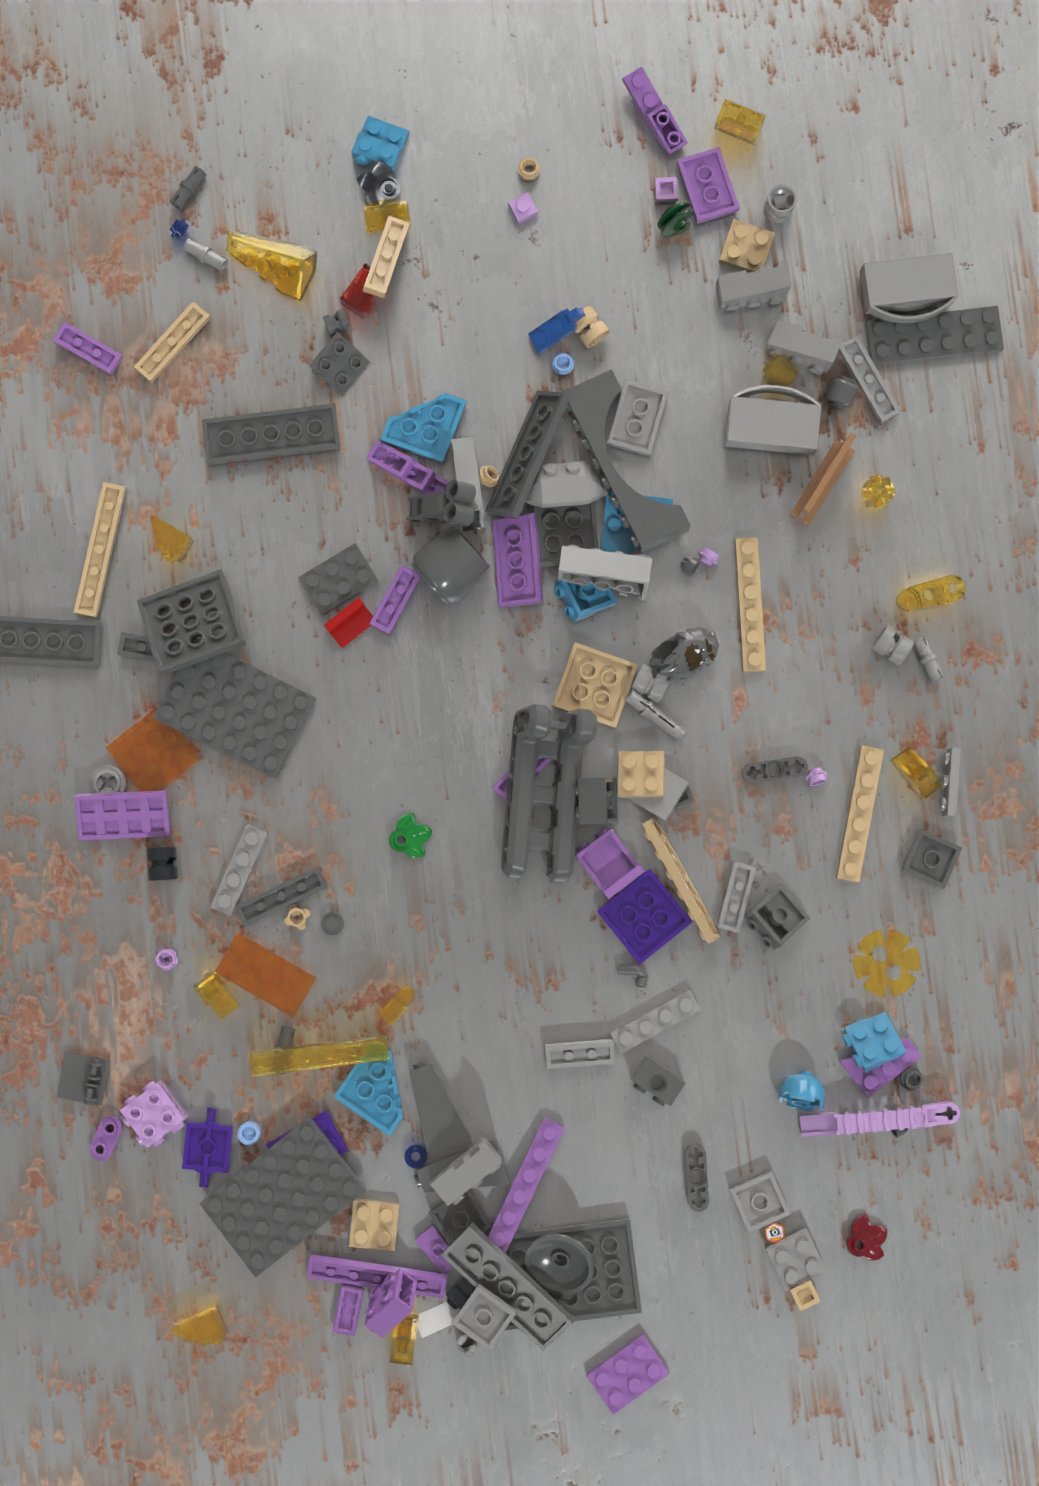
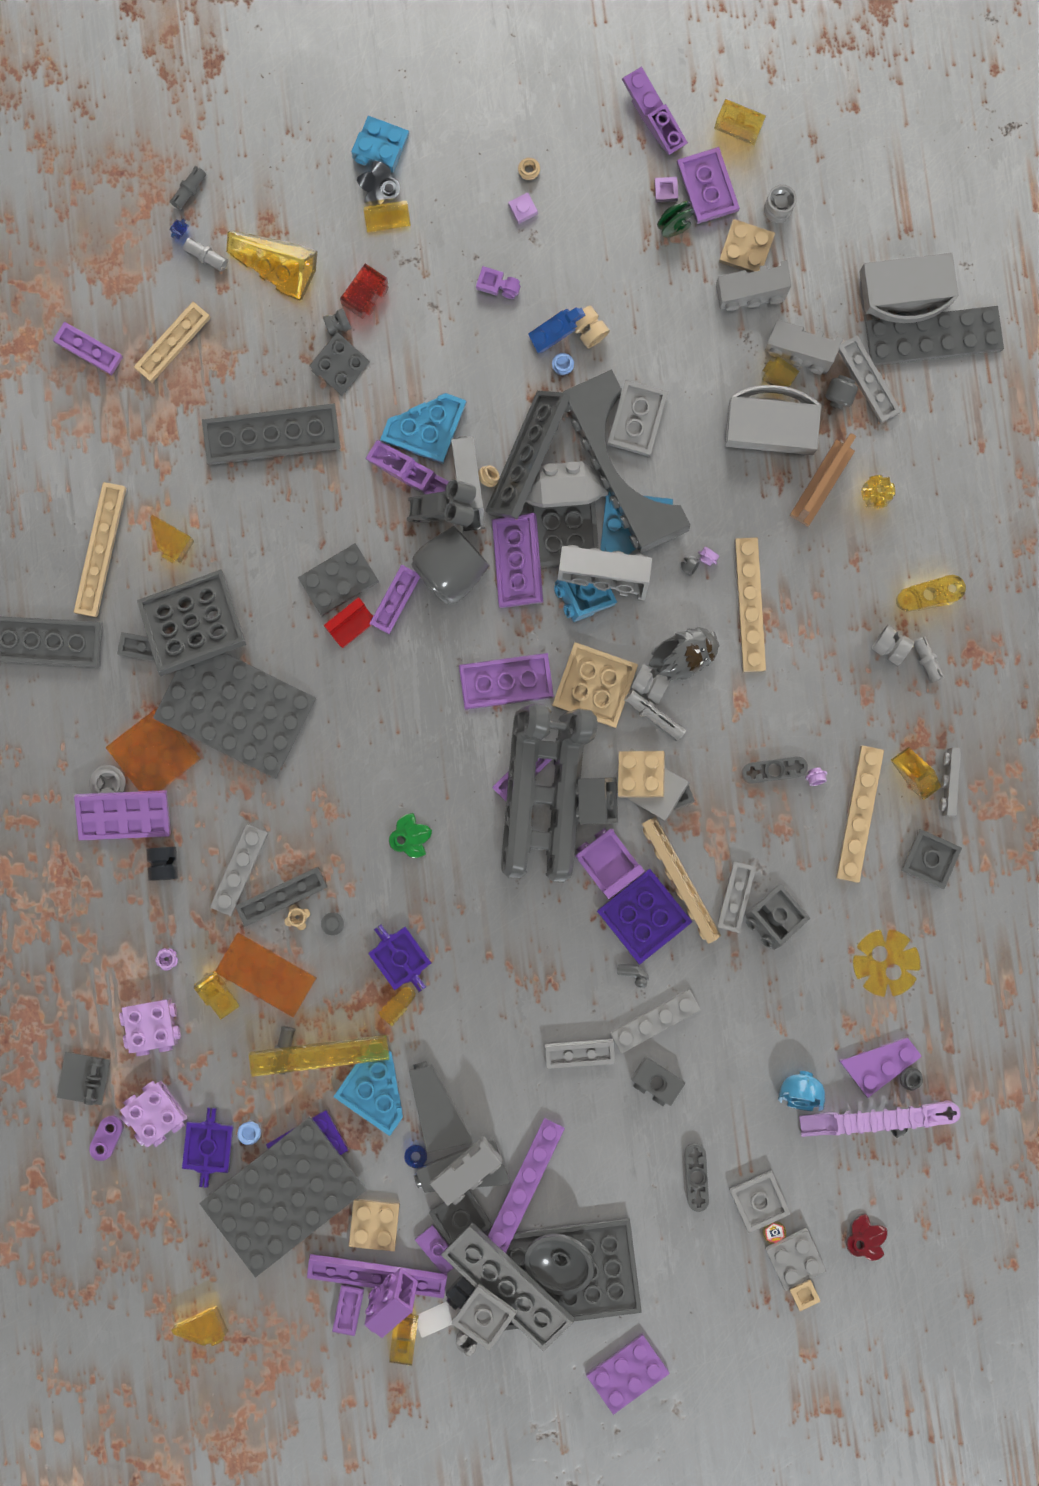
(150, 1027): none -> lavender brick
(386, 257): tan plate -> none
(399, 958): none -> dark purple plate
(492, 280): none -> medium lavender plate
(506, 681): none -> medium lavender tile
(873, 1042): dark azure plate -> none

